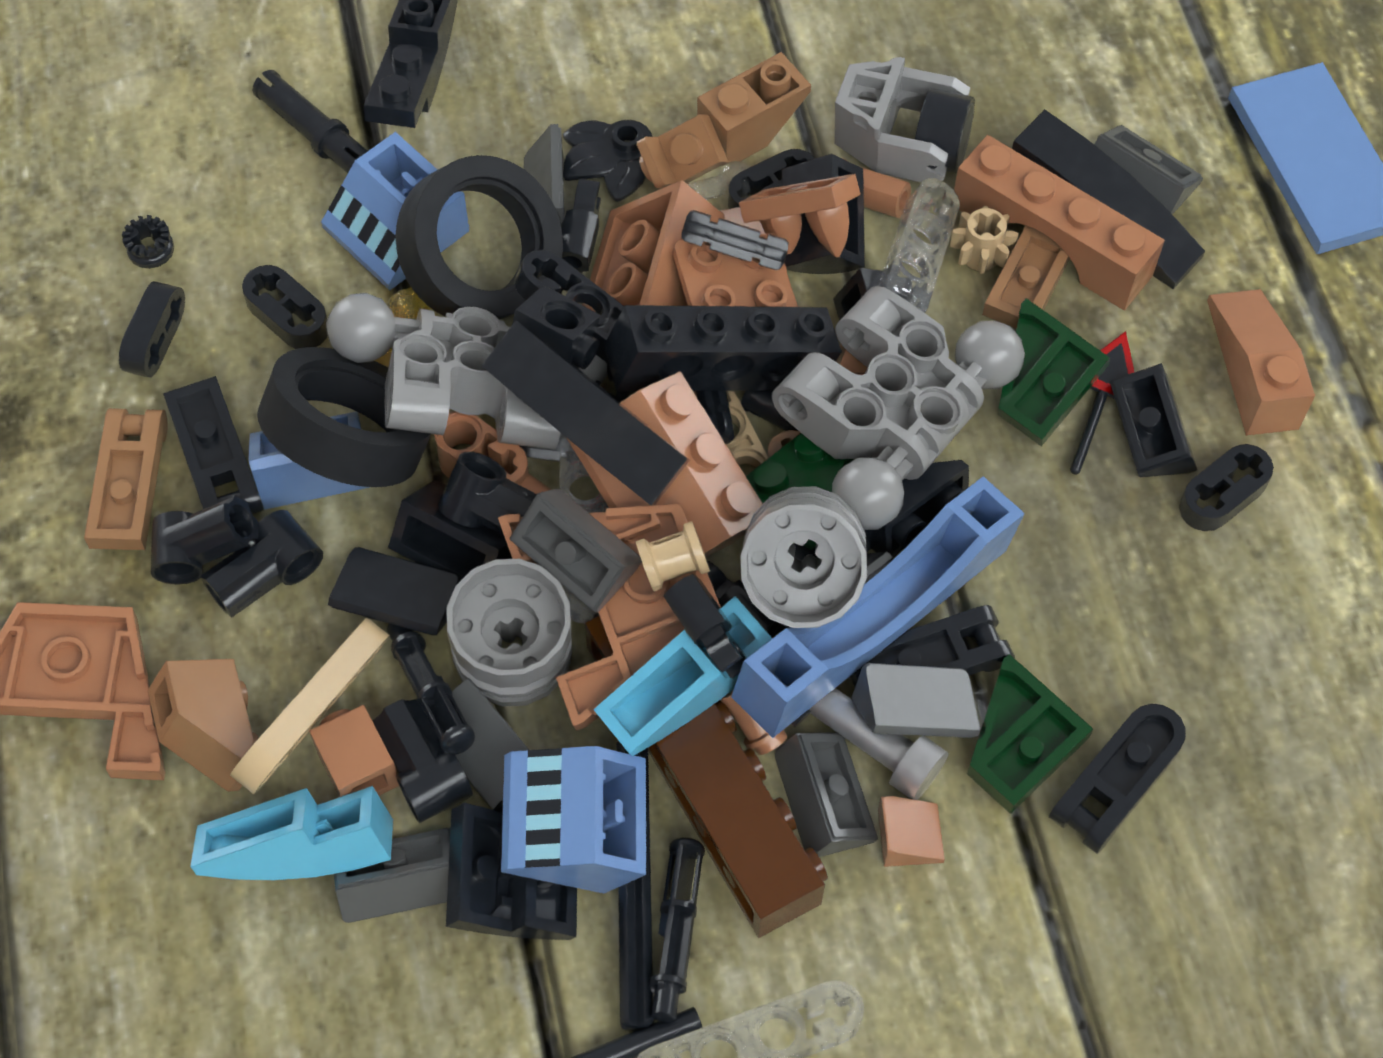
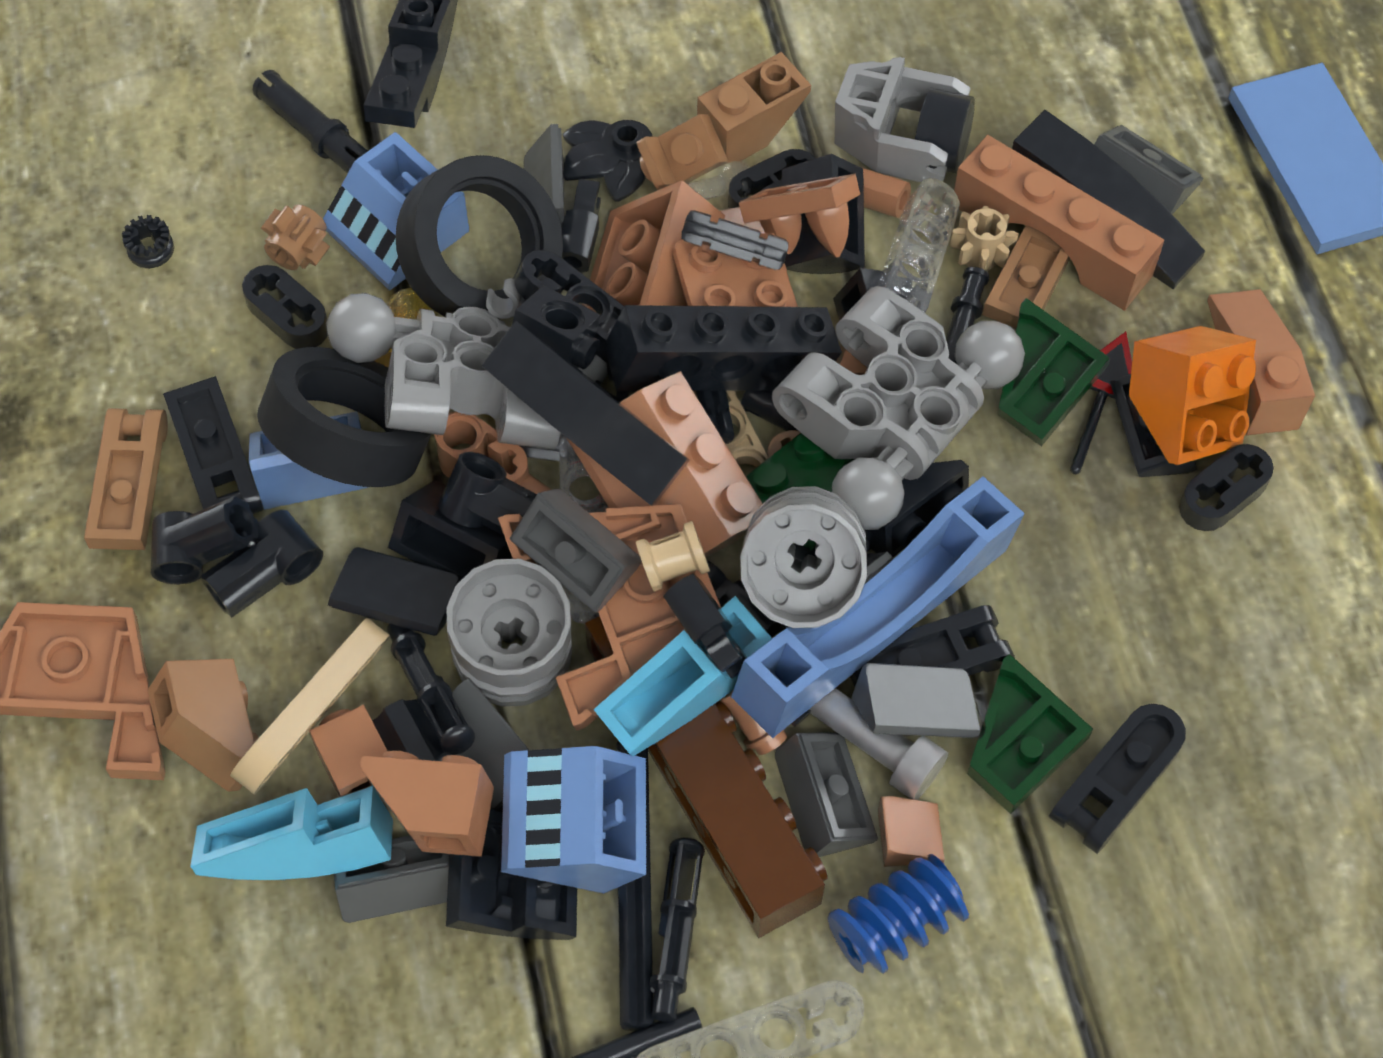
(151, 329): black beam -> none
(295, 237): none -> medium nougat gear
(436, 802): none -> nougat slope
(501, 307): none -> light grey hand
(897, 912): none -> blue piece
(966, 306): none -> black piece
(1193, 390): none -> orange slope

